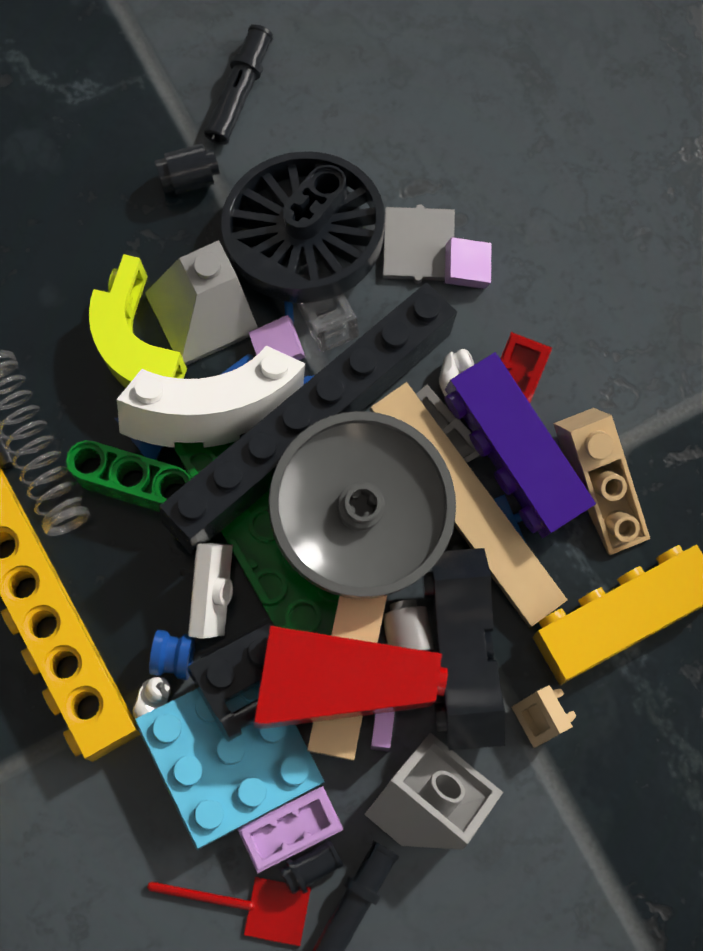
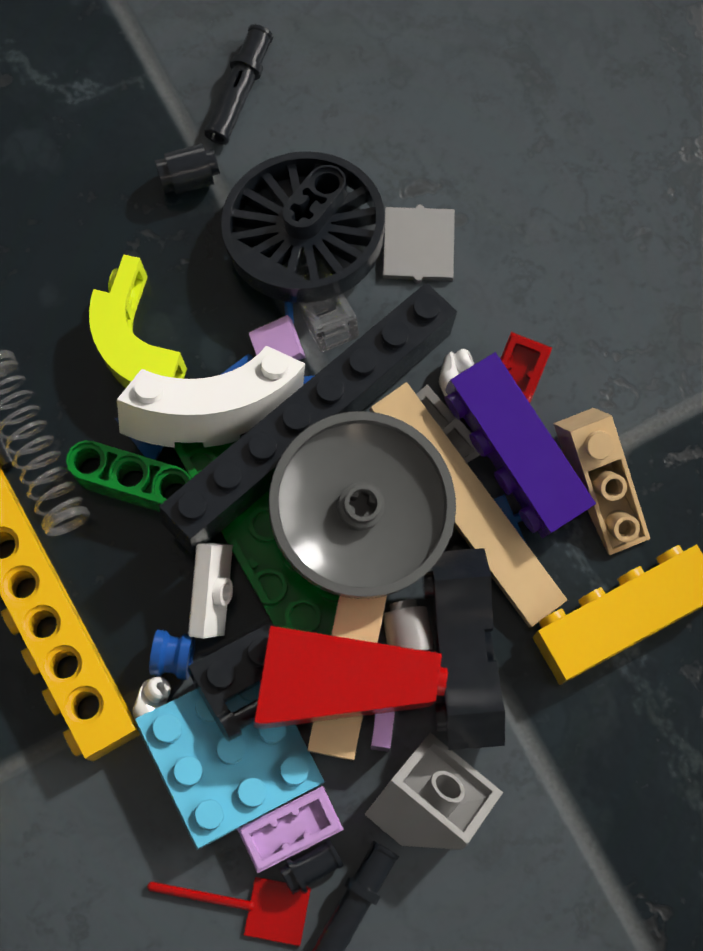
(201, 304): light grey slope -> none
(468, 263): lavender tile -> none
(543, 715): tan tile -> none

